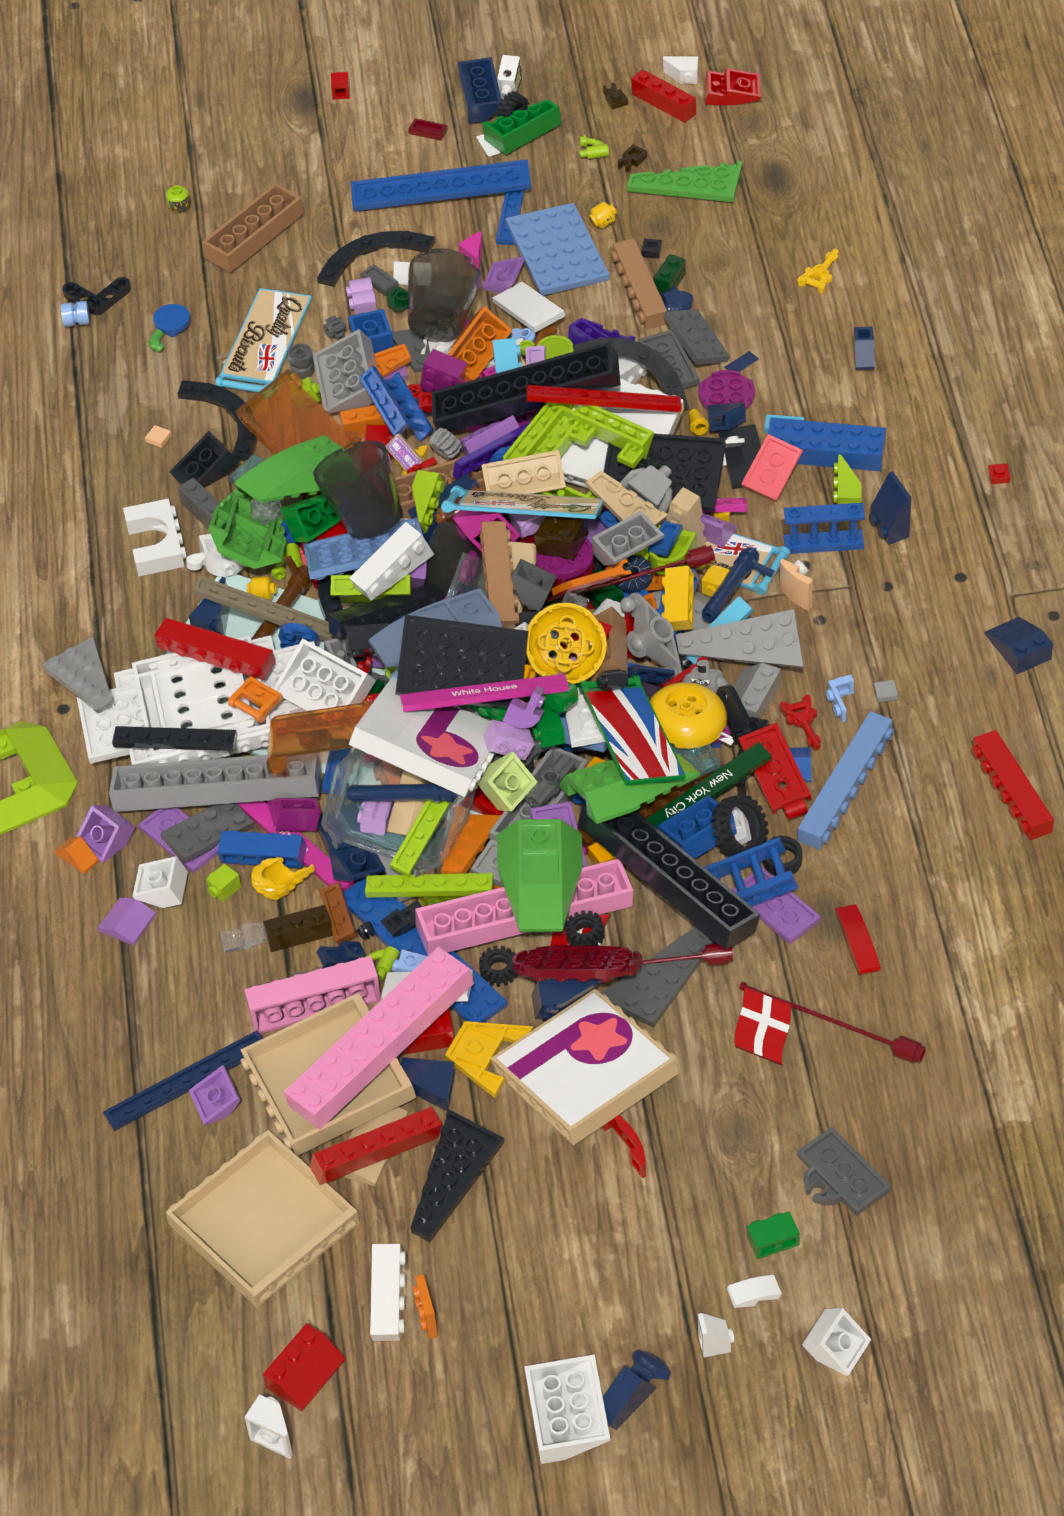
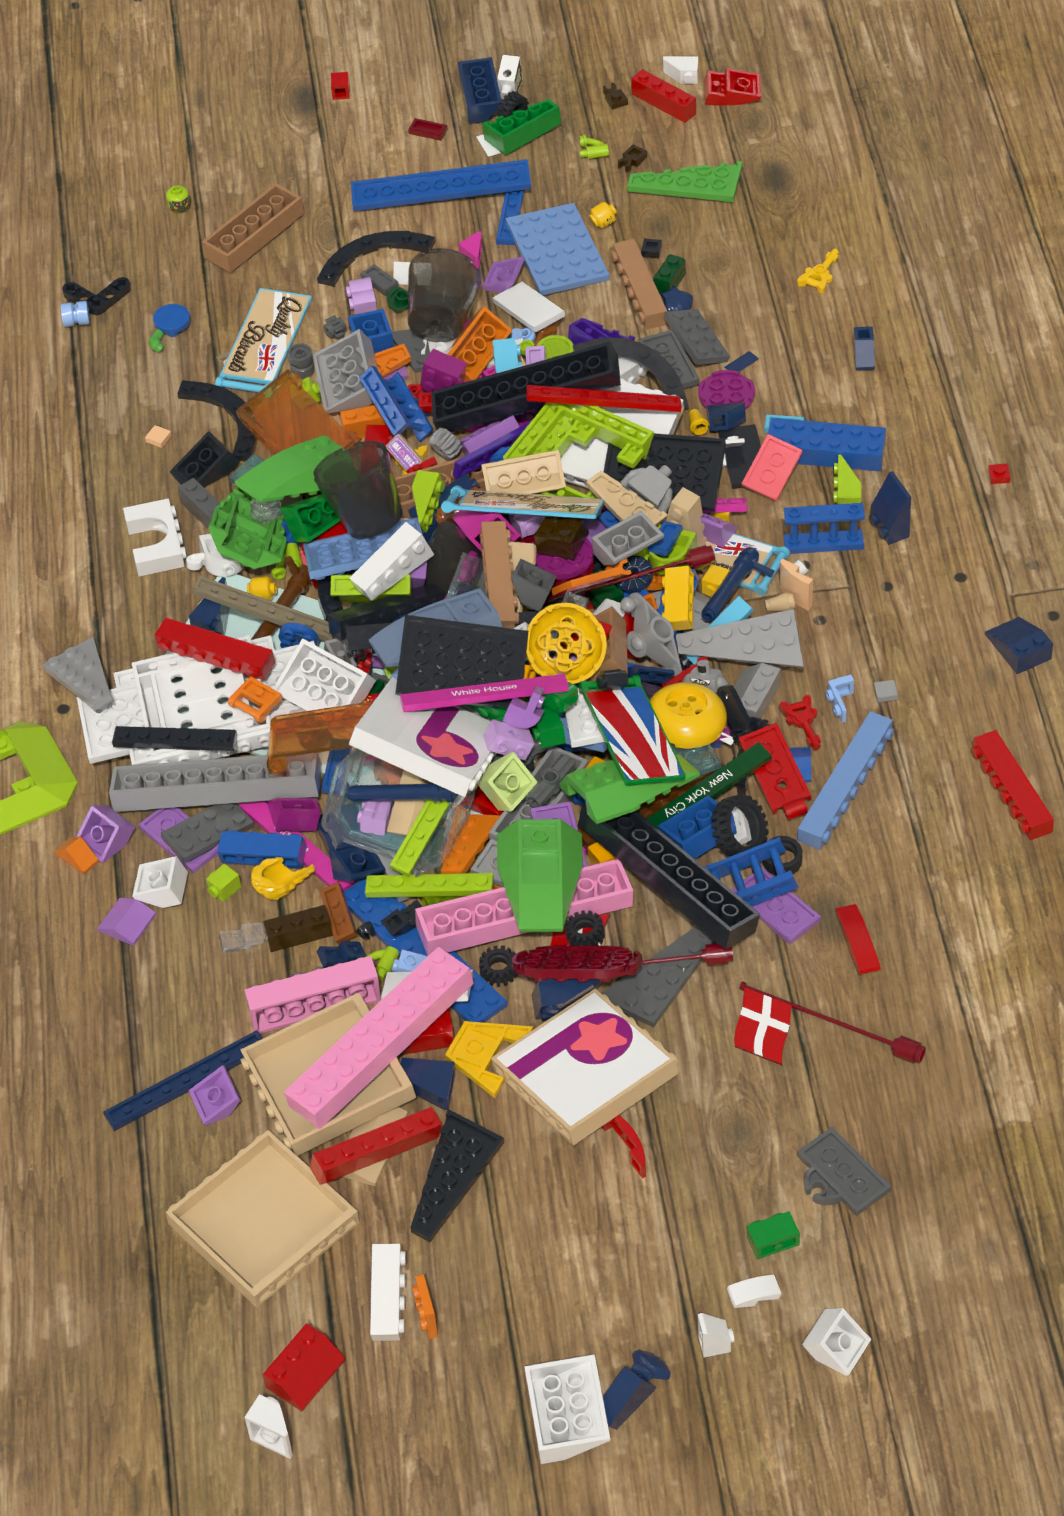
(780, 603): none -> tan cone

